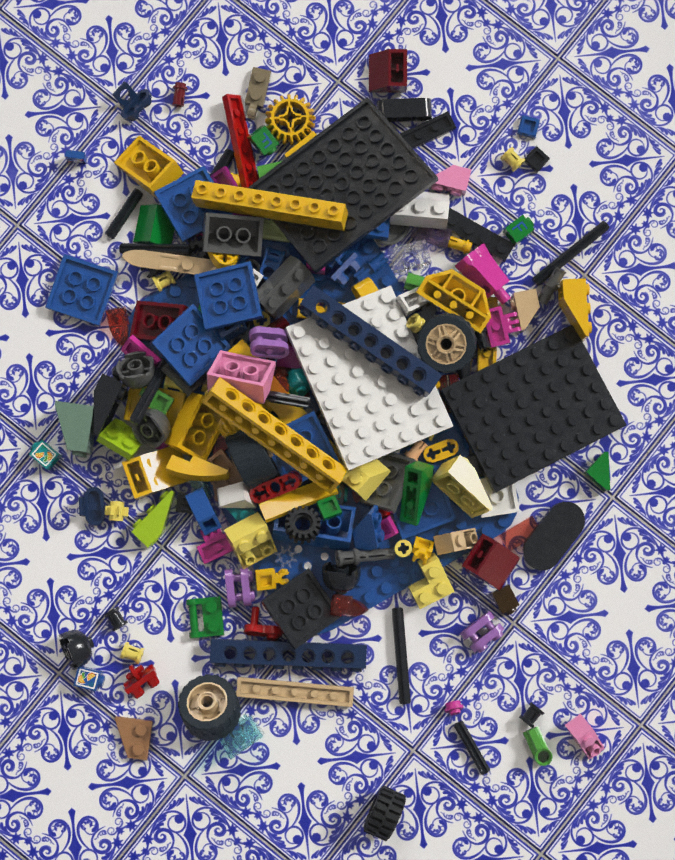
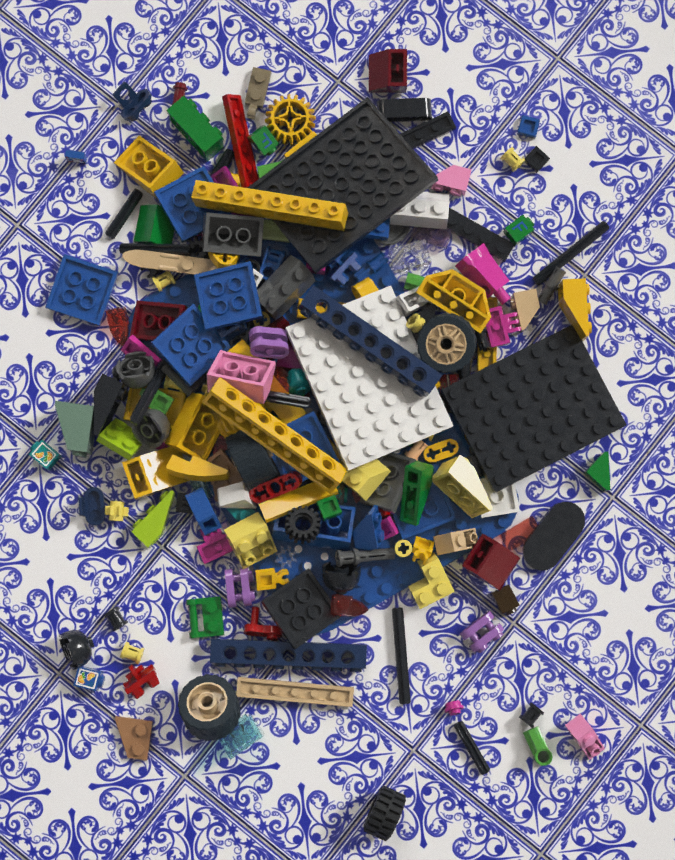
(196, 128): none -> green brick
(459, 244): yellow pin -> none

